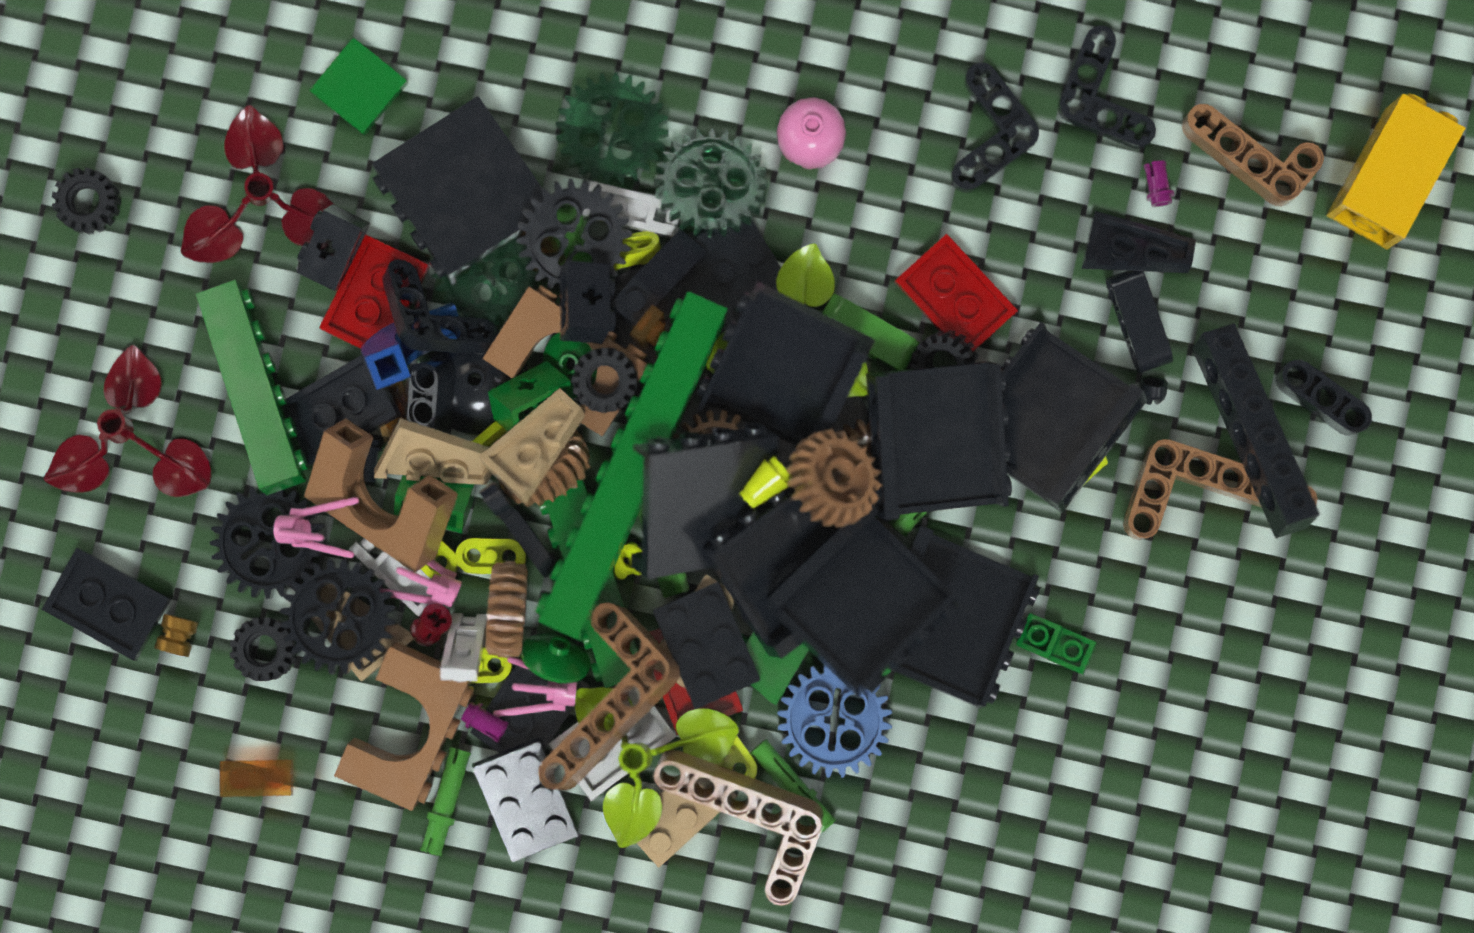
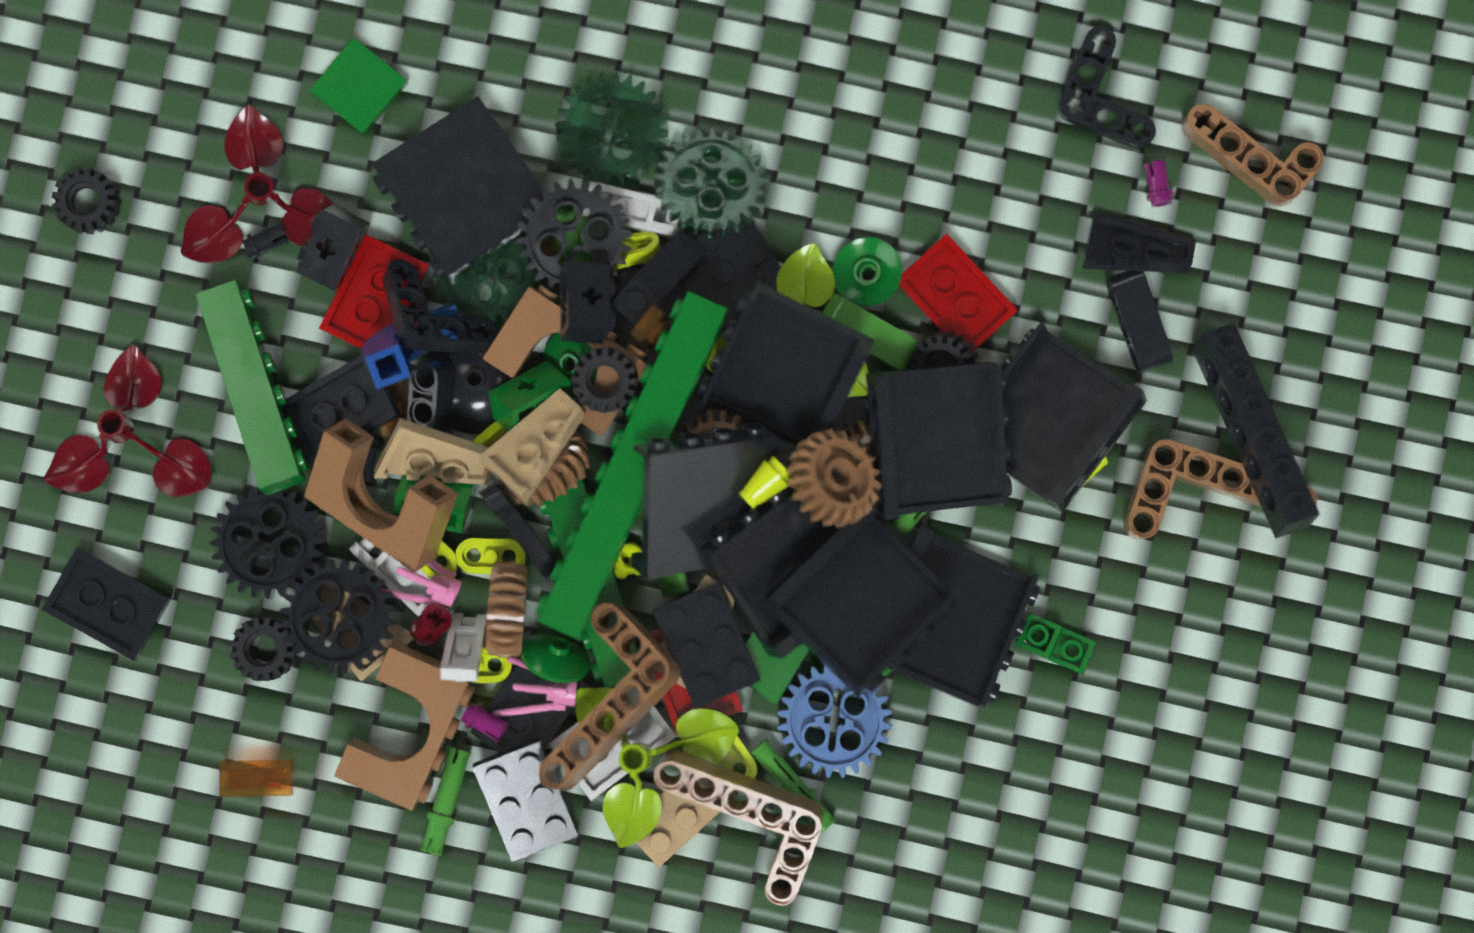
(177, 632): pearl gold wheel -> none
(265, 241): none -> black pin
(297, 531): bright pink plant -> none
(811, 133): bright pink cylinder -> none
(860, 257): none -> green dish
(1004, 124): black beam -> none
(1154, 389): black hinge -> none
(1340, 398): black beam -> none
(1396, 170): yellow brick -> none

